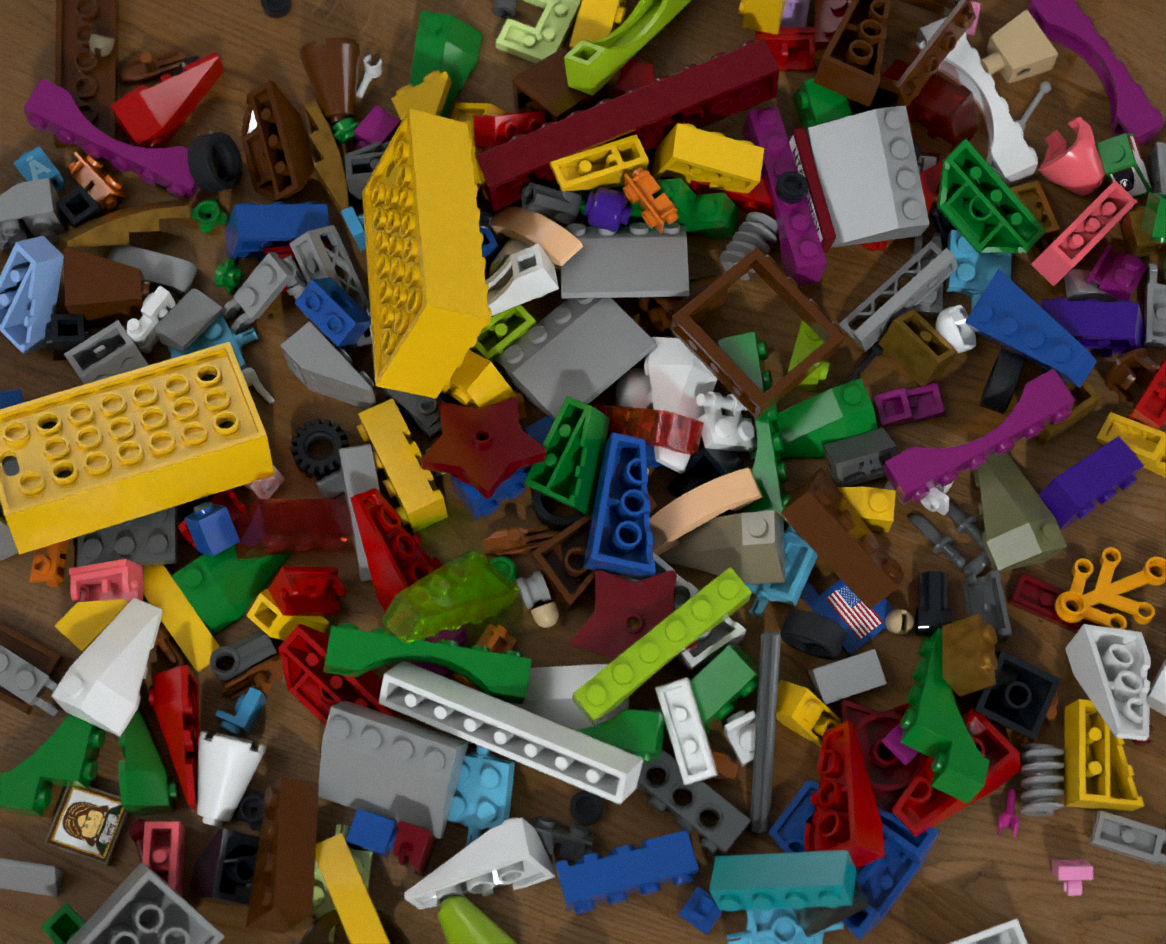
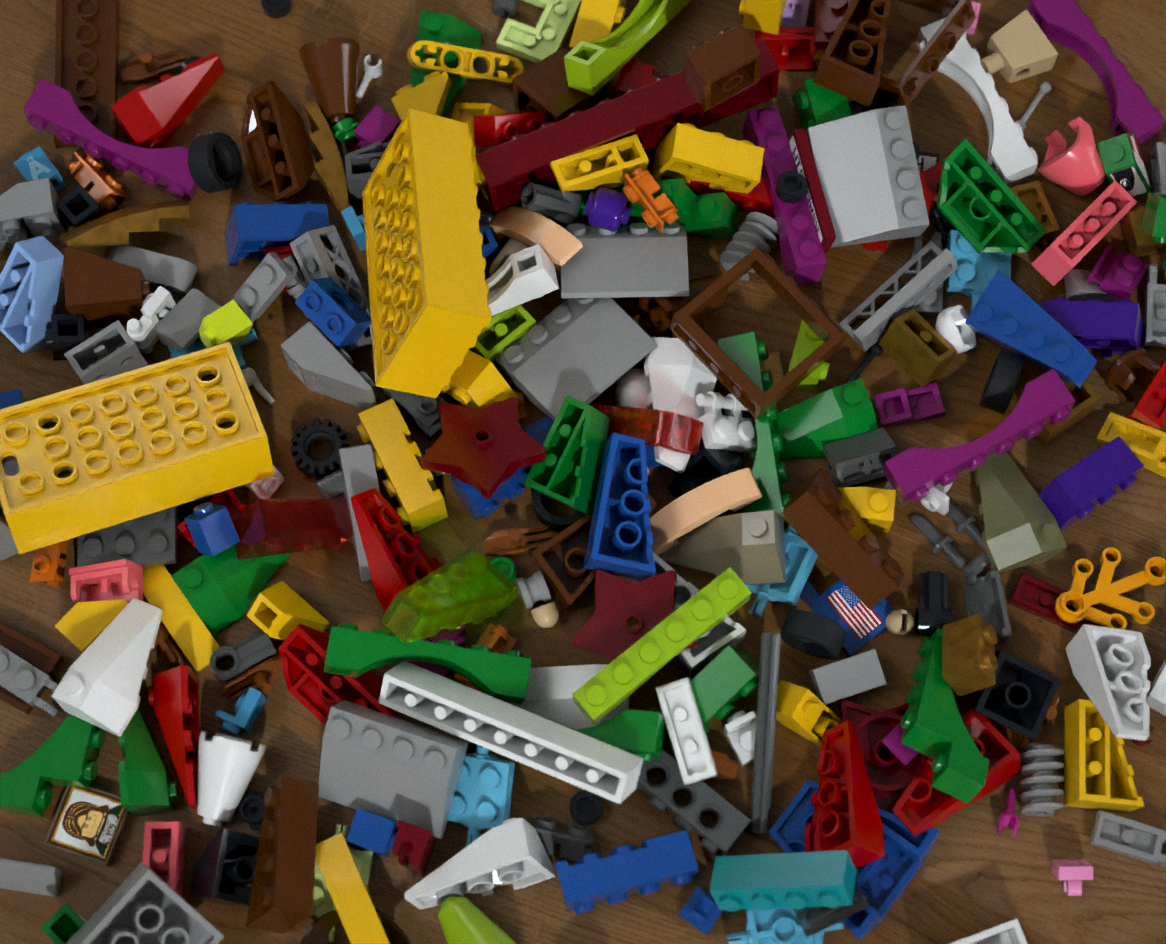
(100, 41): dark tan hinge -> none
(136, 832): dark red hand -> none
(205, 208): green plate -> none
(225, 325): none -> neon yellow brick
(228, 276): green plate -> none
(307, 591): red hinge -> none
(465, 66): none -> yellow beam
(722, 67): none -> reddish brown brick
(940, 107): clear red wedge -> none

